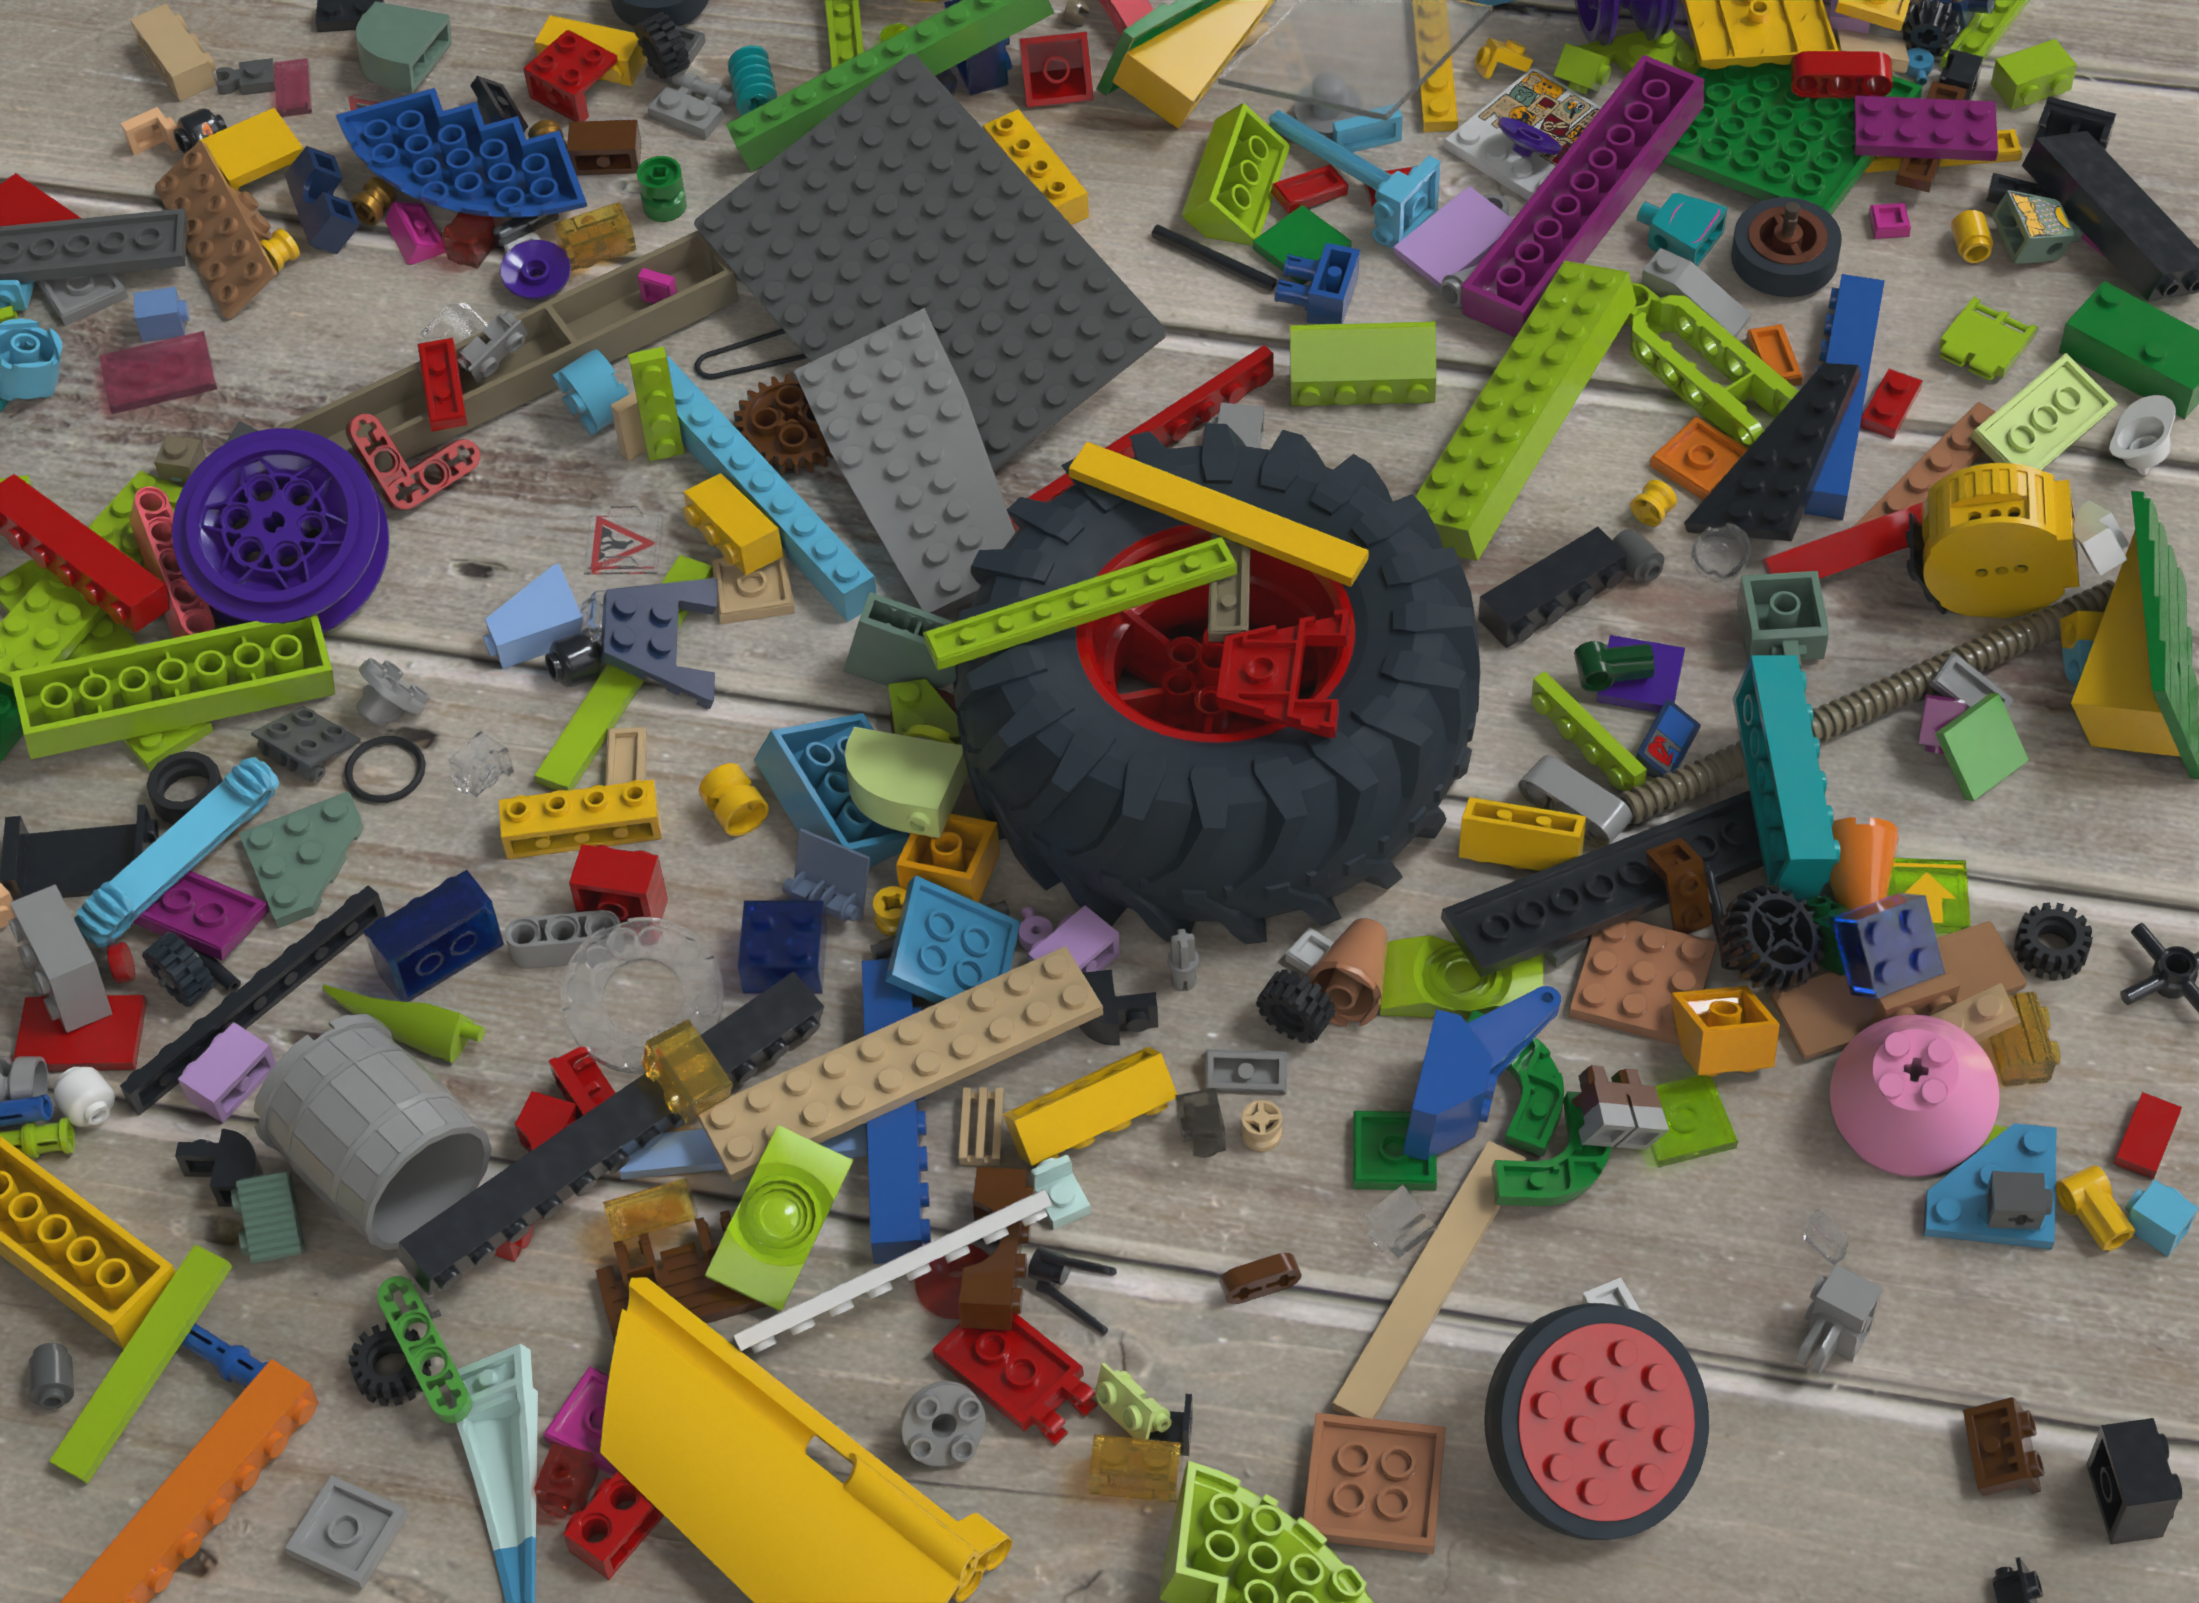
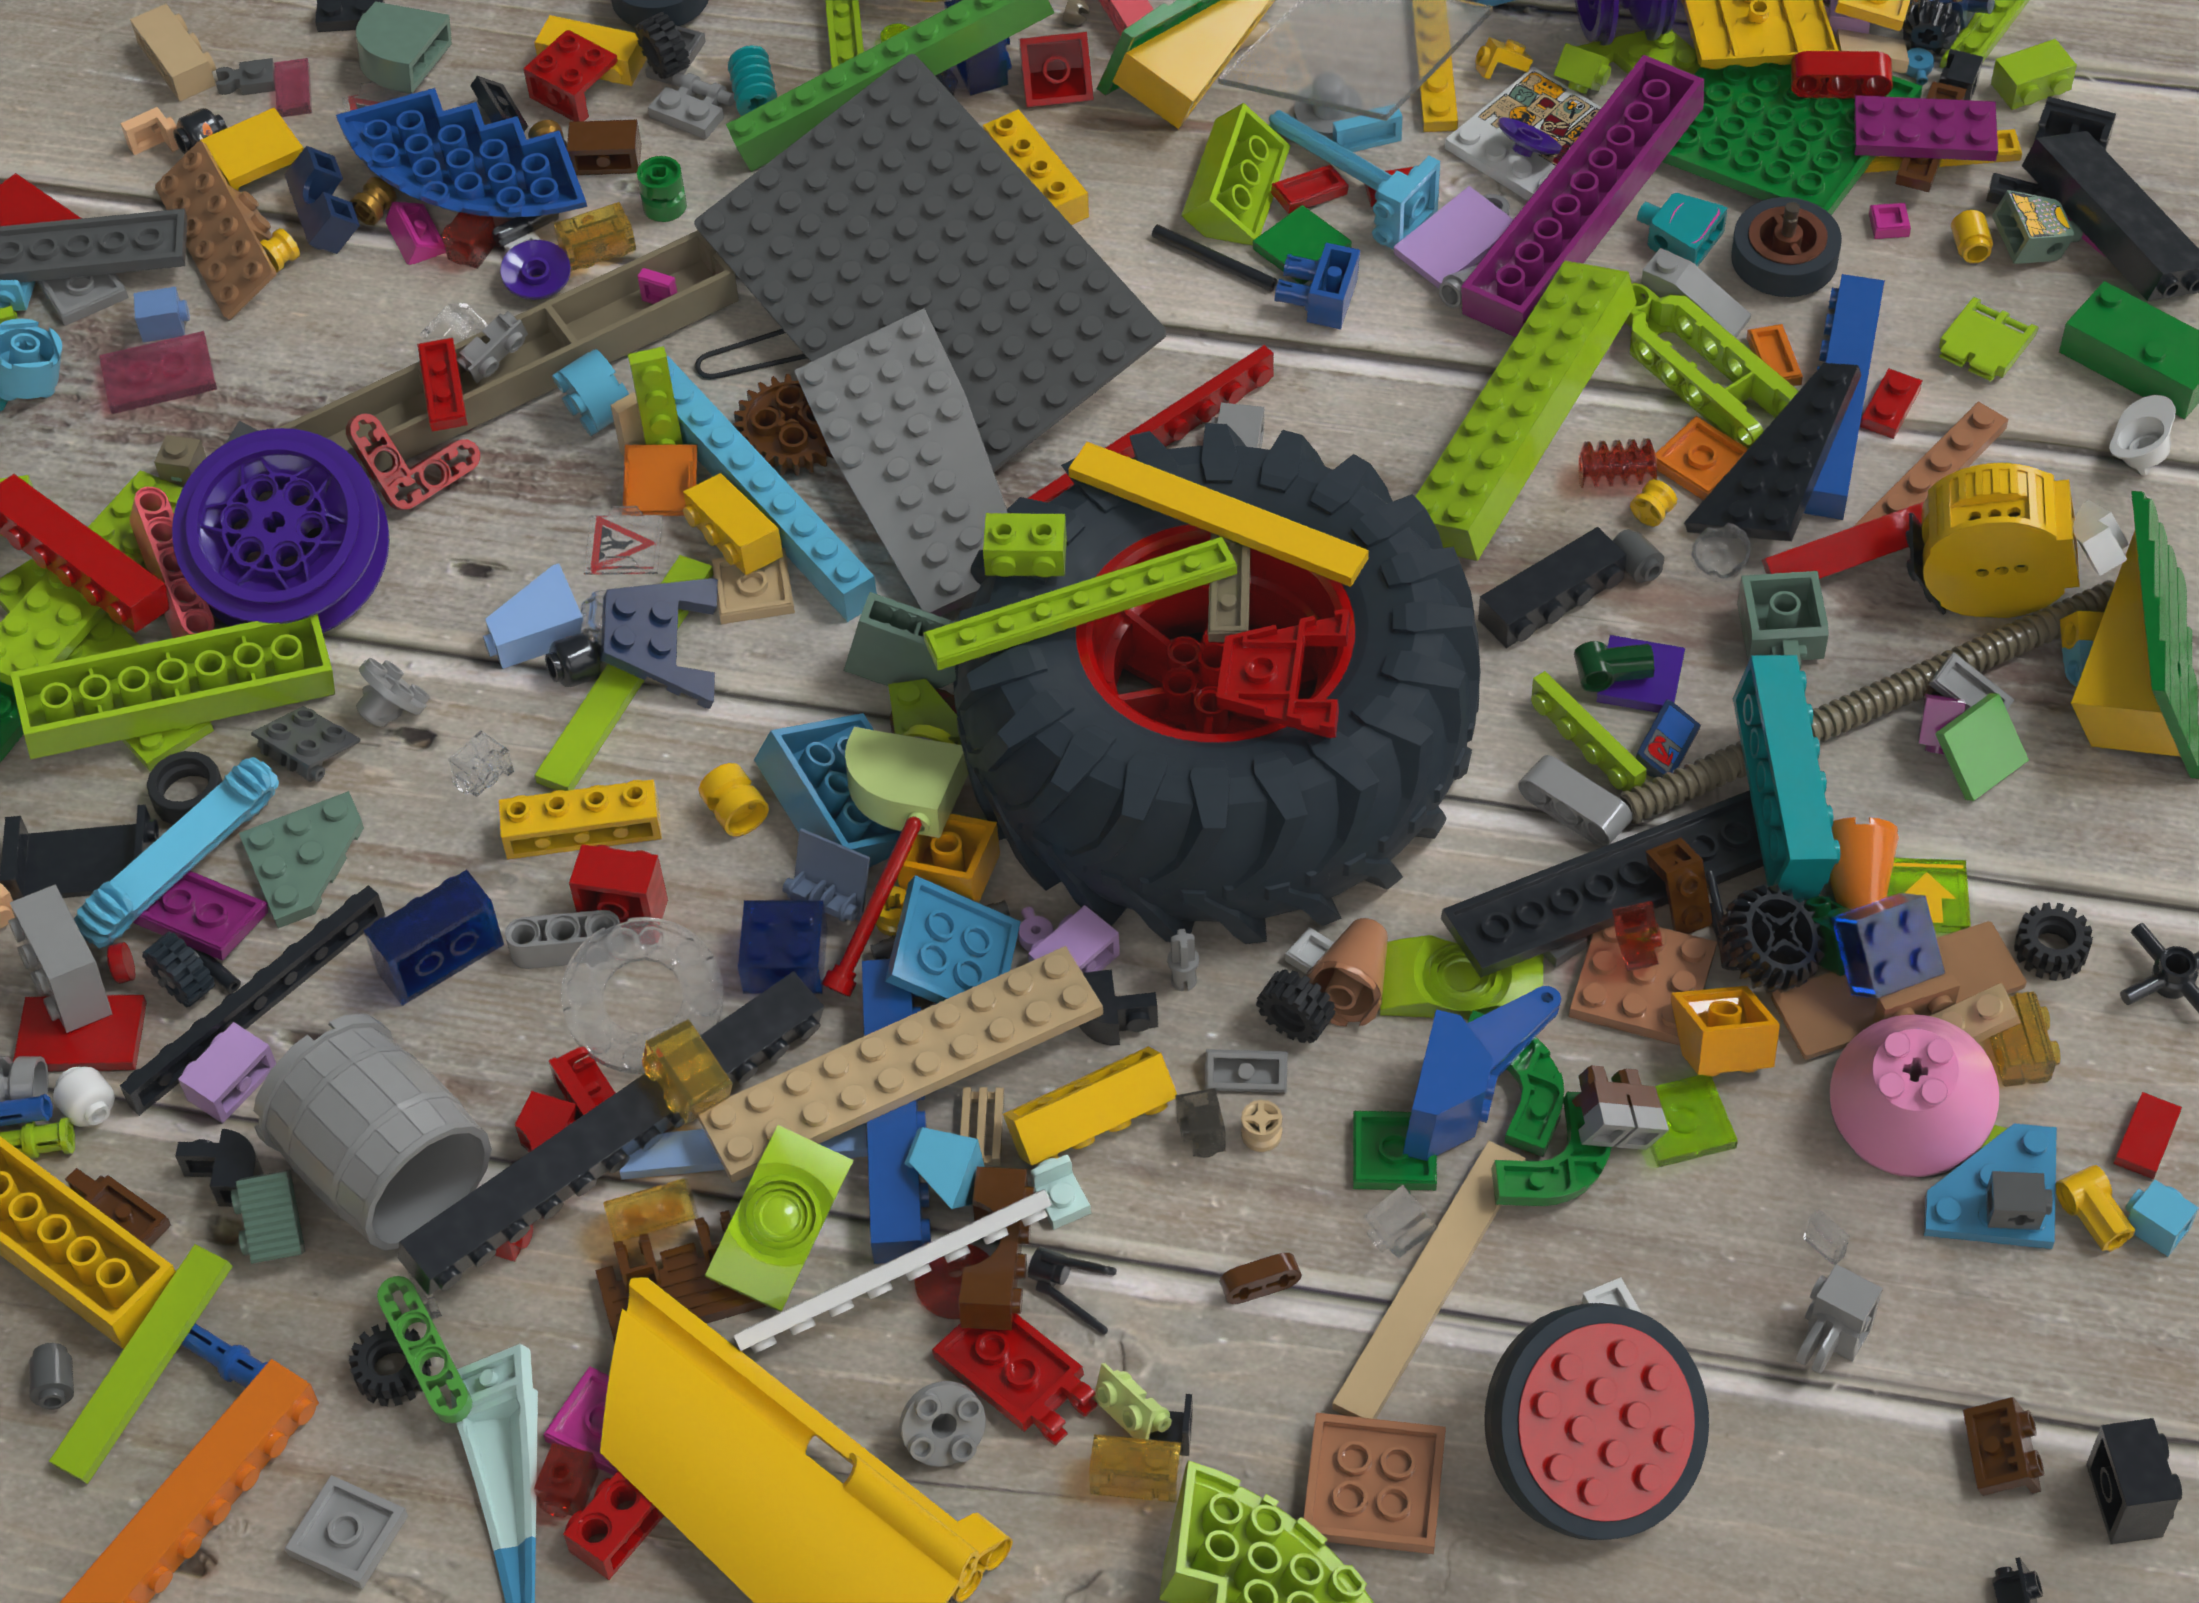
(120, 1205): none -> reddish brown hinge
(390, 797): black tyre -> none
(417, 1025): lime piece -> none
(626, 755): tan tile -> none
(658, 477): none -> orange piece
(842, 975): none -> red piece
(947, 1164): none -> medium azure slope
(1024, 544): none -> lime brick
(1362, 363): lime slope -> none
(1519, 835): yellow brick -> none
(1617, 462): none -> clear red piece
(1637, 935): none -> clear red brick
(2045, 417): yellowish green tile -> none

